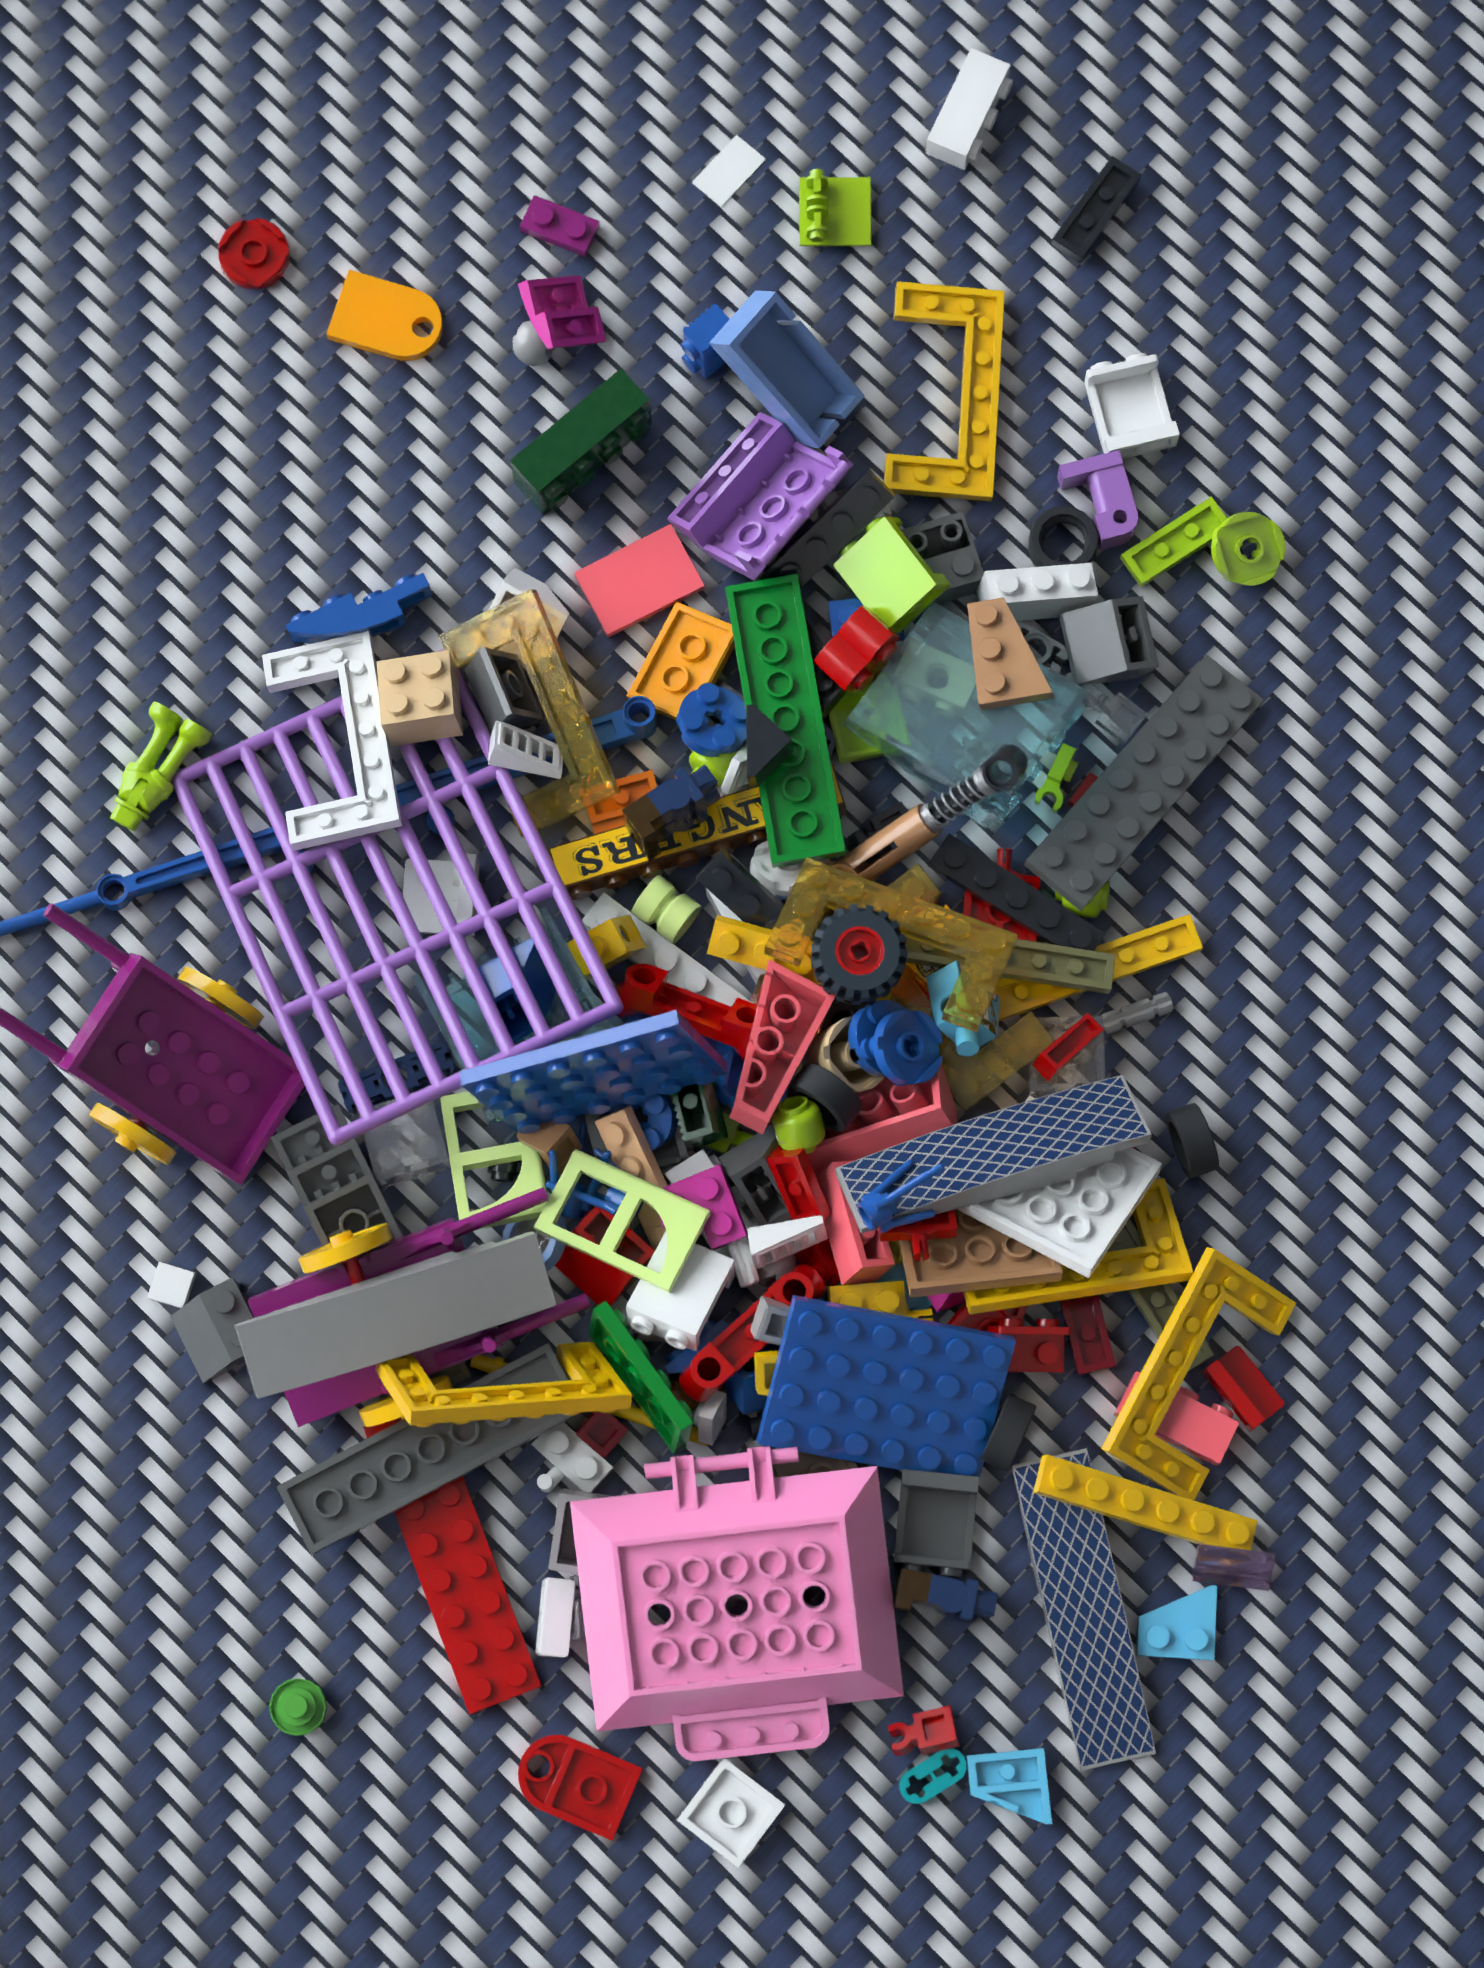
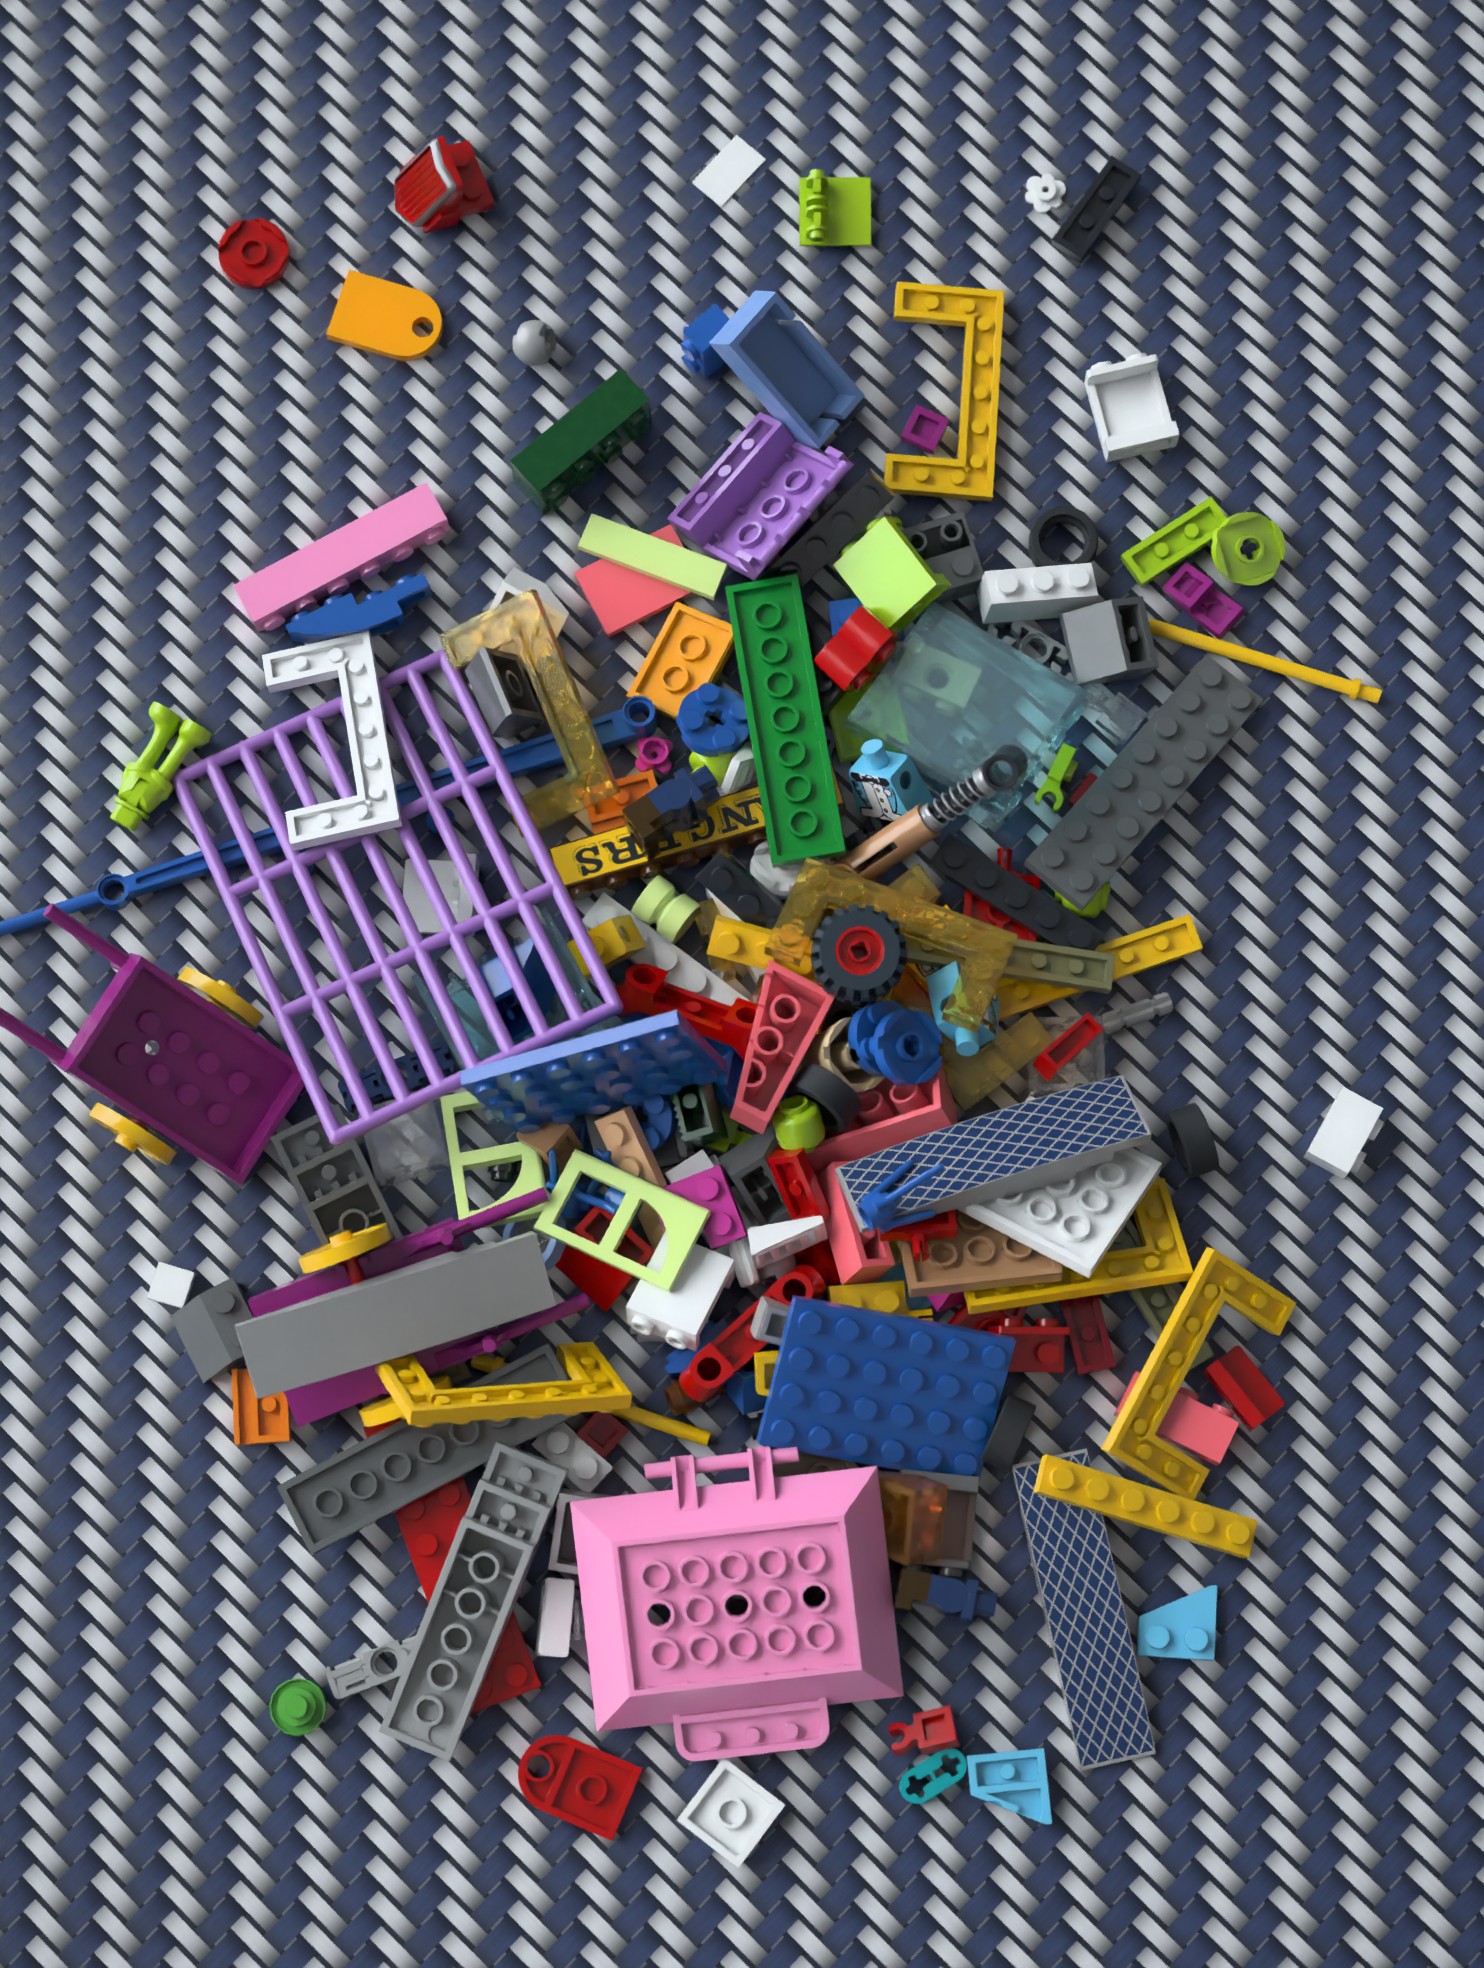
(256, 1419): none -> orange plate
(342, 557): none -> bright pink brick
(362, 1674): none -> light grey piece
(419, 698): tan brick -> none
(441, 186): none -> red piece
(473, 1600): none -> light grey slope
(506, 752): white slope -> none
(559, 226): magenta plate -> none
(561, 312): dark pink slope -> none
(648, 1387): green plate -> none
(652, 556): none -> yellowish green tile
(654, 745): none -> dark pink plate
(705, 923): none -> clear yellow plate
(710, 1418): white plate -> none
(765, 746): black slope -> none
(886, 783): none -> medium azure torso
(912, 1516): none -> clear orange slope
(925, 429): none -> magenta plate
(969, 109): white brick -> none
(1002, 658): medium nougat wing -> none
(1041, 200): none -> white plant
(1109, 494): medium lavender piece -> none
(1202, 601): none -> magenta slope
(1233, 1567): clear purple tile -> none
(1265, 661): none -> yellow bar
(1344, 1133): none -> white brick

